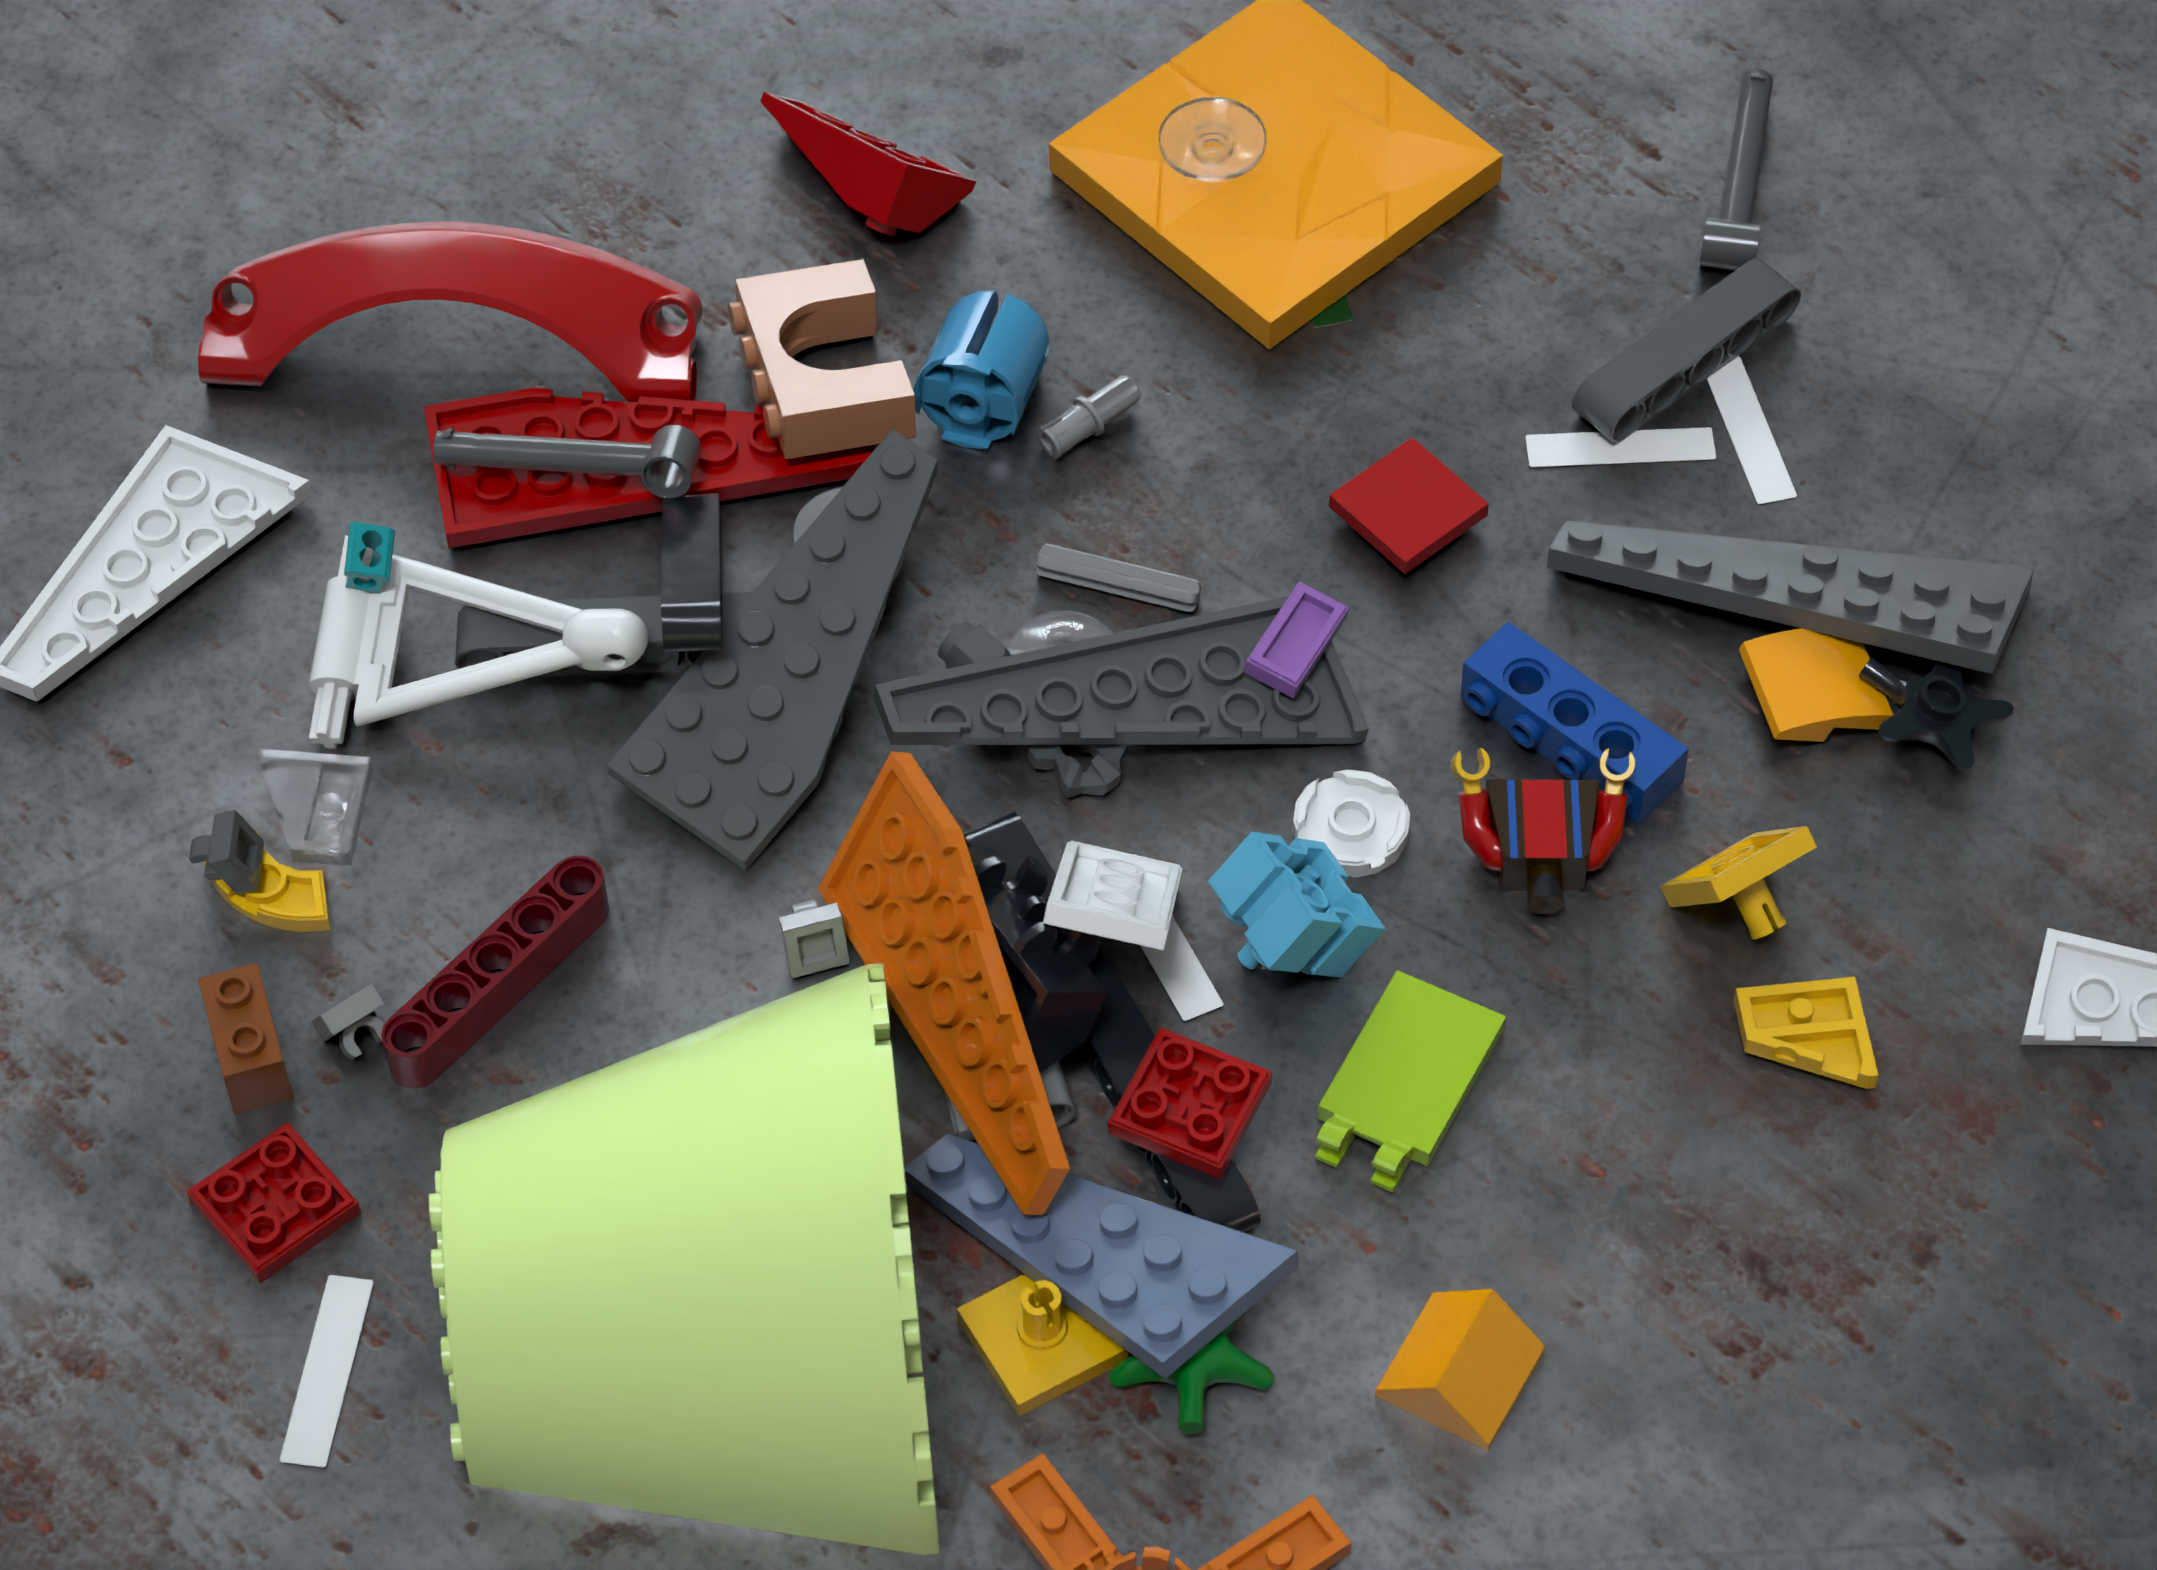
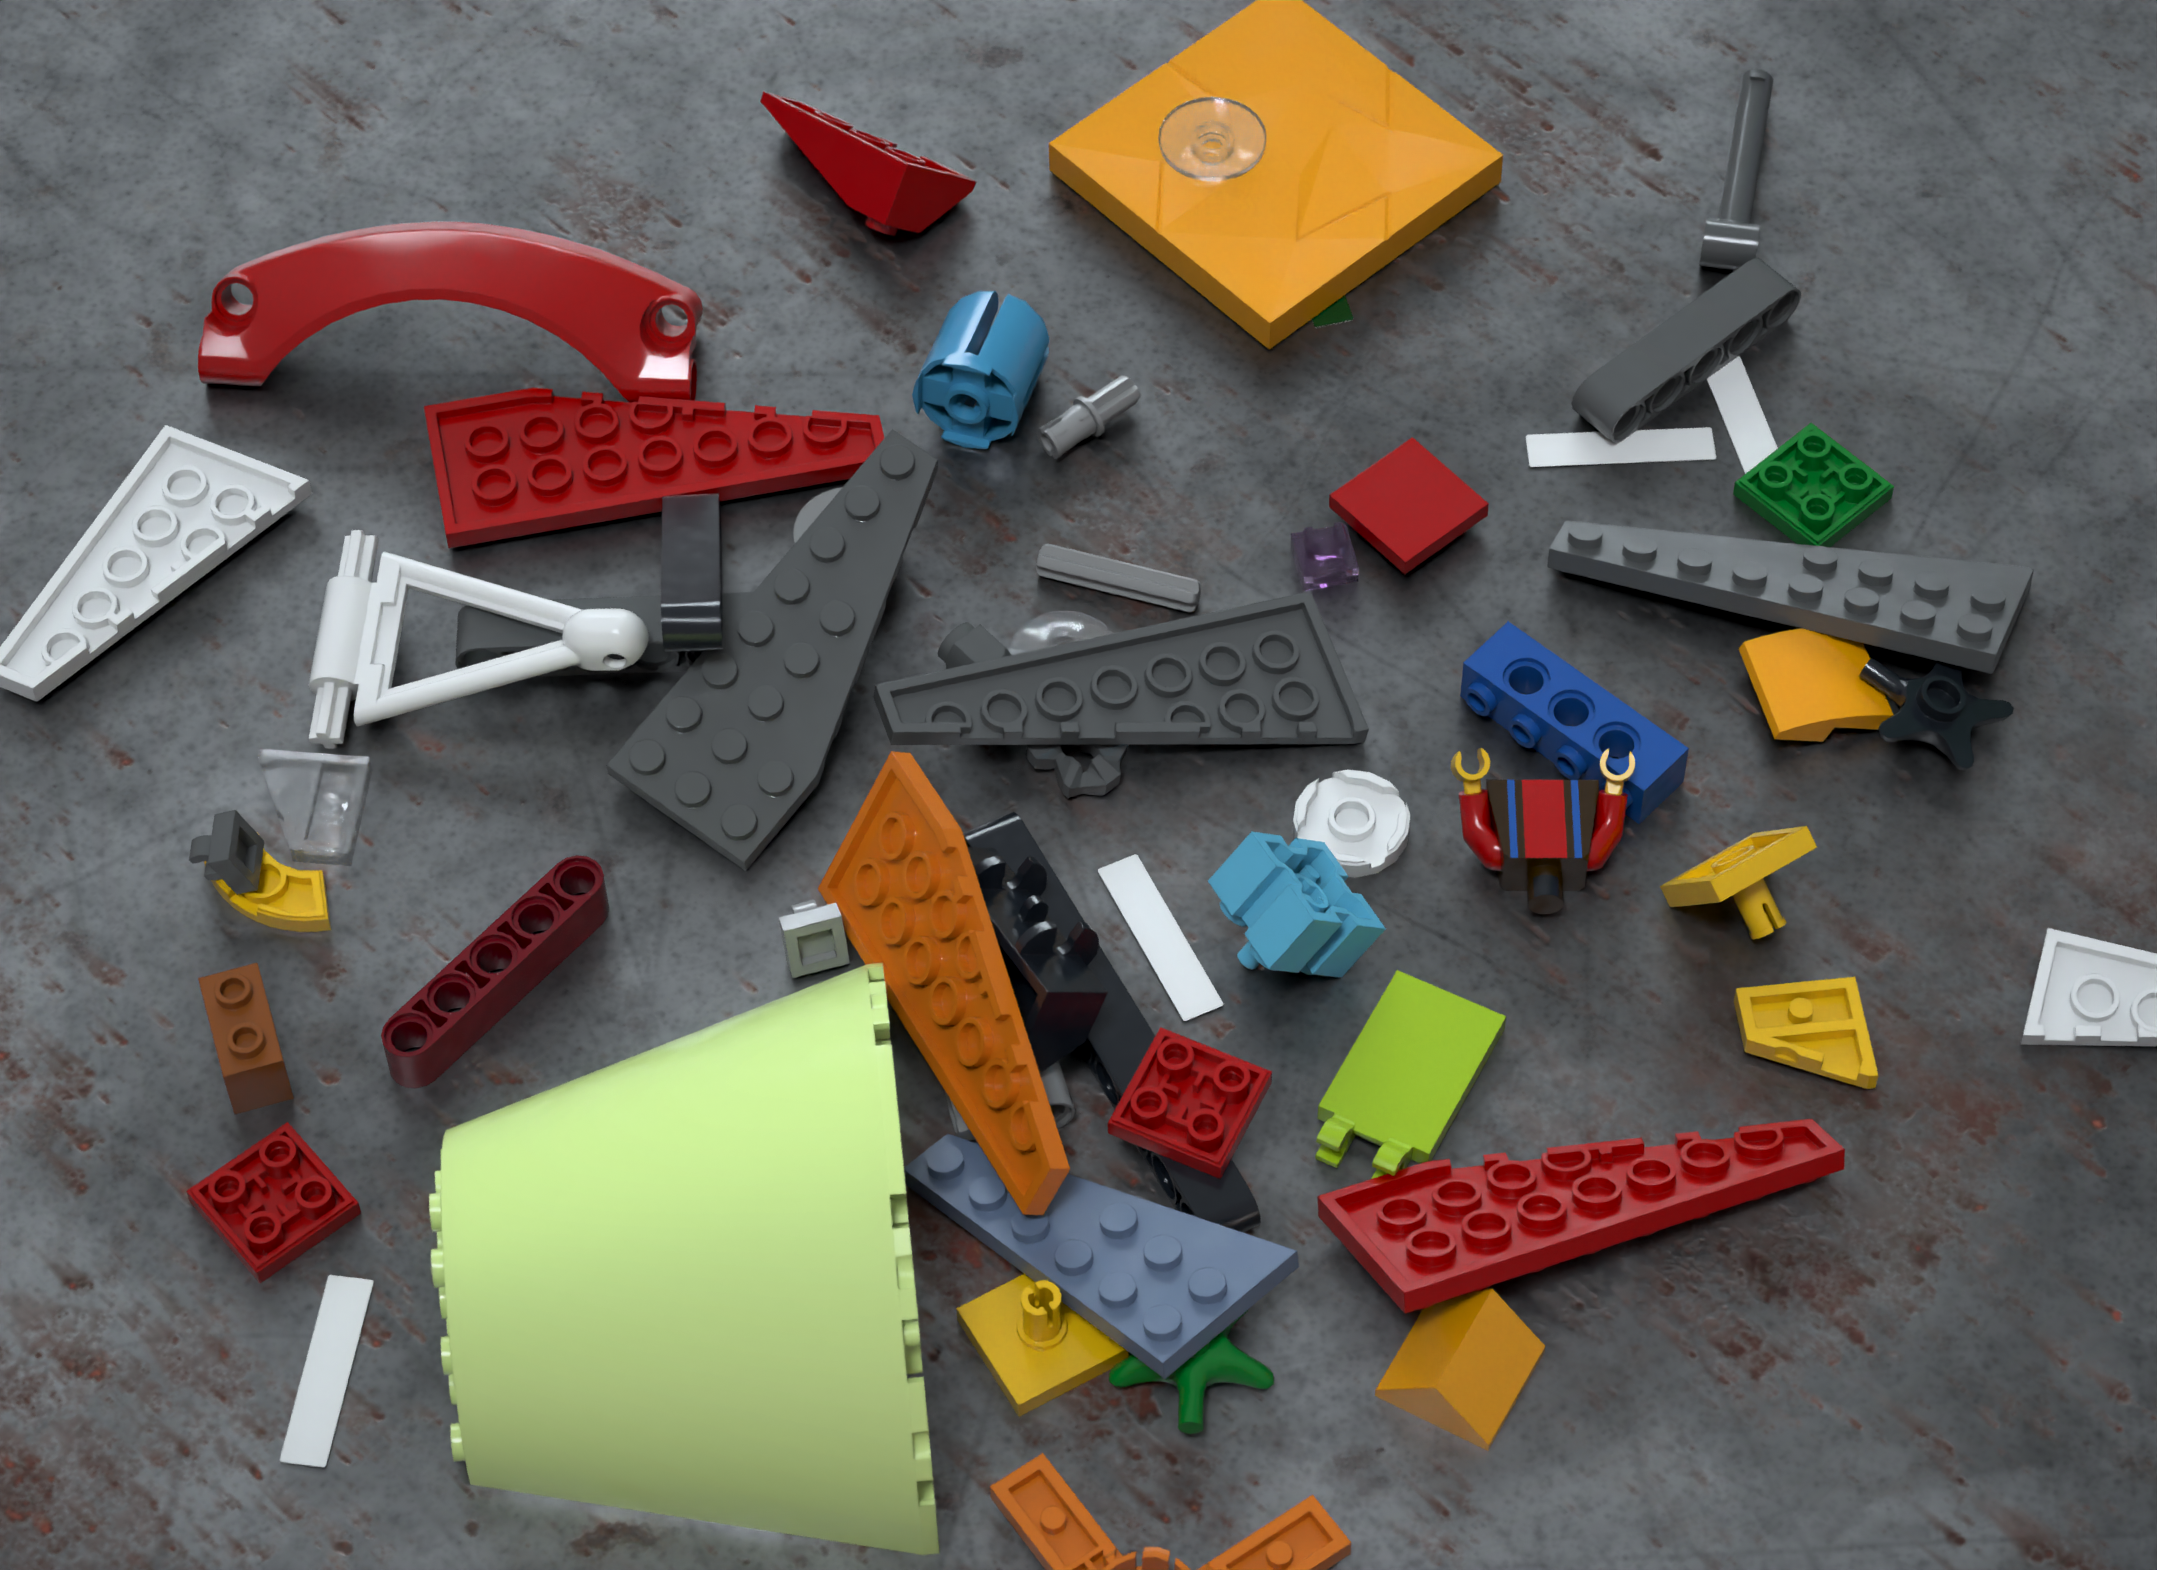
(348, 1017): light grey tile -> none
(381, 541): teal piece -> none
(663, 465): dark grey piece -> none
(811, 406): nougat arch -> none
(1113, 895): white tile -> none
(1296, 639): medium lavender tile -> none
(1324, 557): none -> clear purple tile
(1471, 1227): none -> red wing
(1813, 489): none -> green tile

